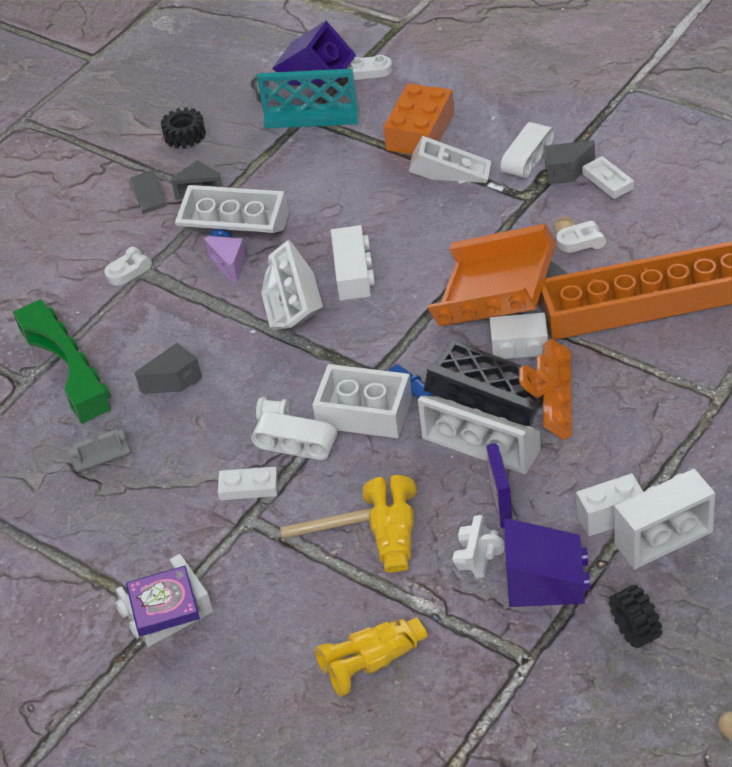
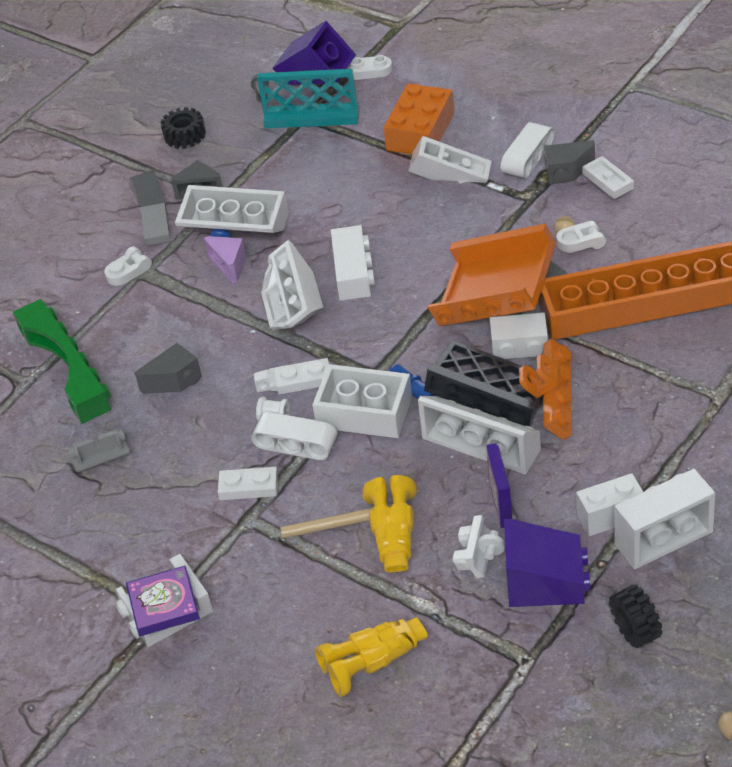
(155, 224): none -> light grey tile
(291, 377): none -> white hinge

